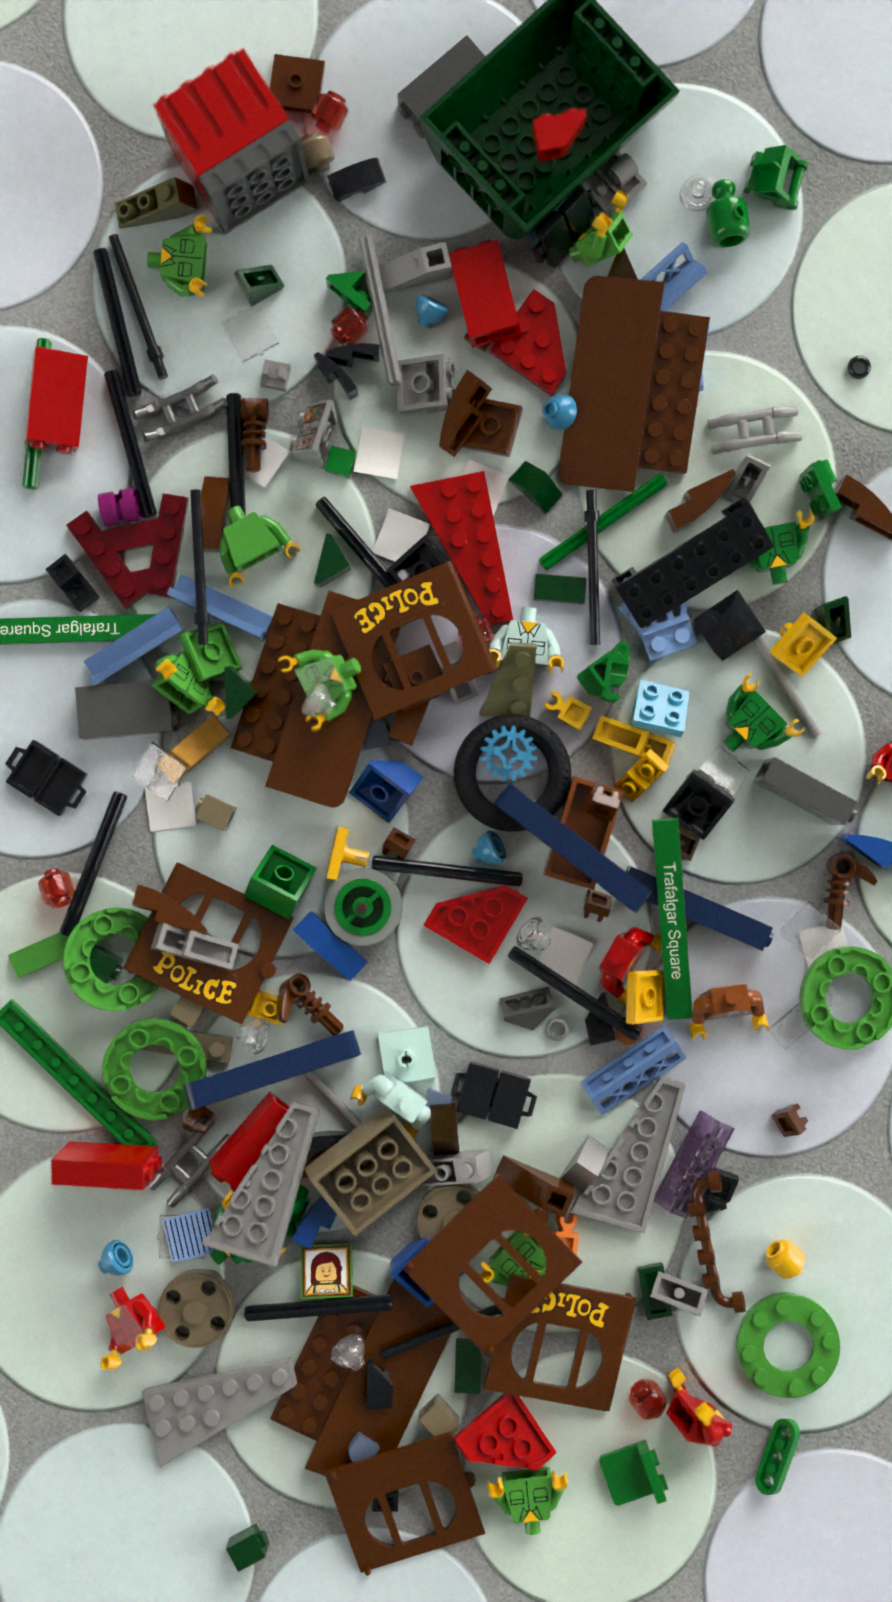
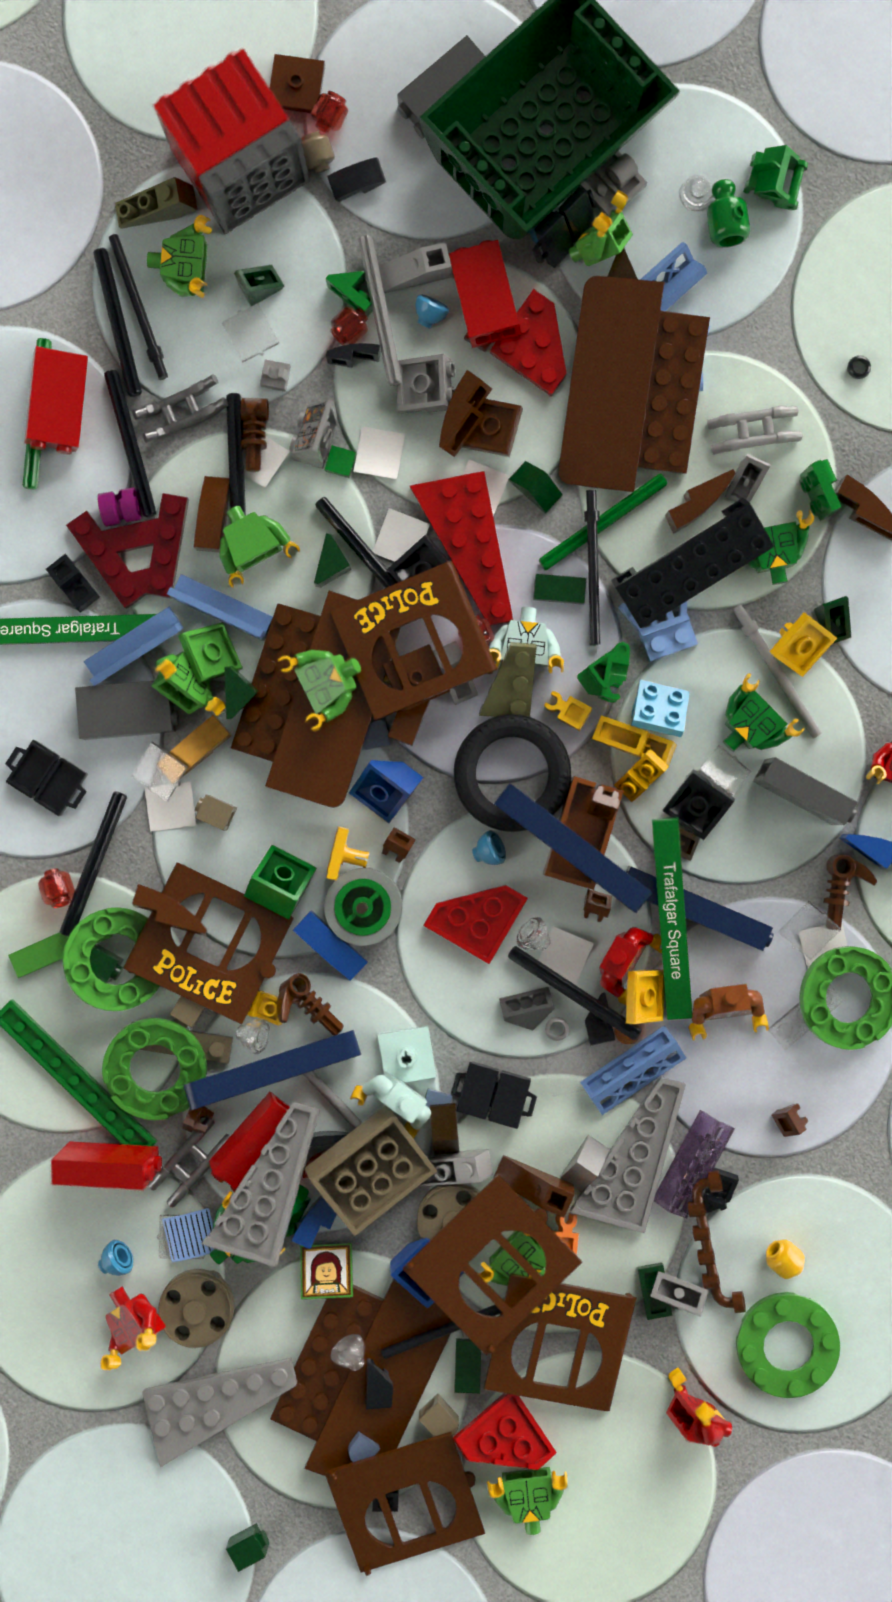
(194, 946): light grey slope -> none
(201, 617): black bar -> none
(318, 701): clear brick -> none
(319, 1308): black axle -> none
(333, 371): black slope -> none
(447, 871): black axle -> none
(496, 751): dark azure gear -> none
(556, 133): red slope -> none
(560, 411): dark azure brick -> none
(633, 1473): green bracket -> none
(647, 1399): clear red head -> none
(729, 625): black slope -> none
(770, 1463): green plate -> none

